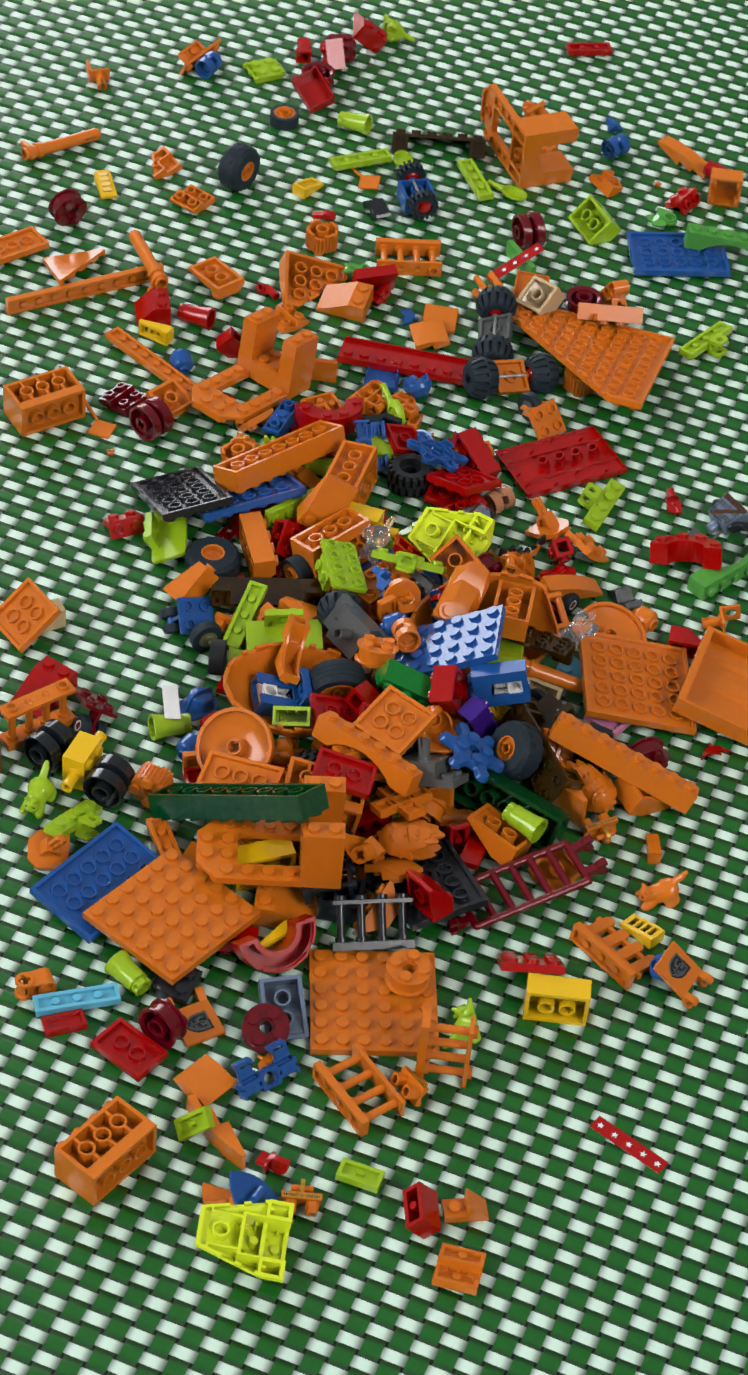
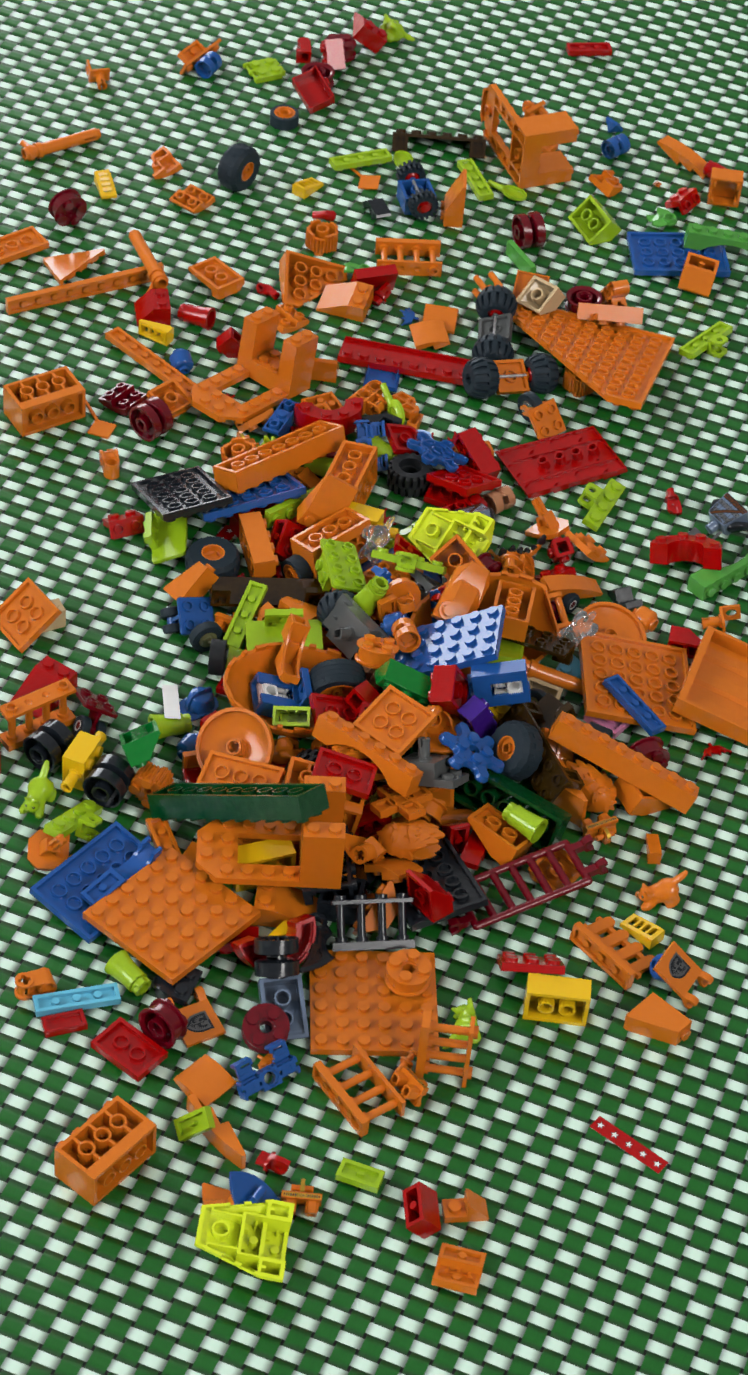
(110, 463): none -> orange piece
(118, 876): none -> blue piece
(140, 743): none -> green slope
(277, 963): none -> black wheel
(318, 952): none -> black piece
(356, 121): lime plant -> none
(371, 593): none -> lime plant
(406, 1061): none -> orange piece
(417, 388): blue hat -> none
(453, 205): none -> orange slope
(517, 261): red sticker -> none
(634, 705): none -> blue tile
(658, 1021): none -> orange slope
(698, 274): none -> orange slope

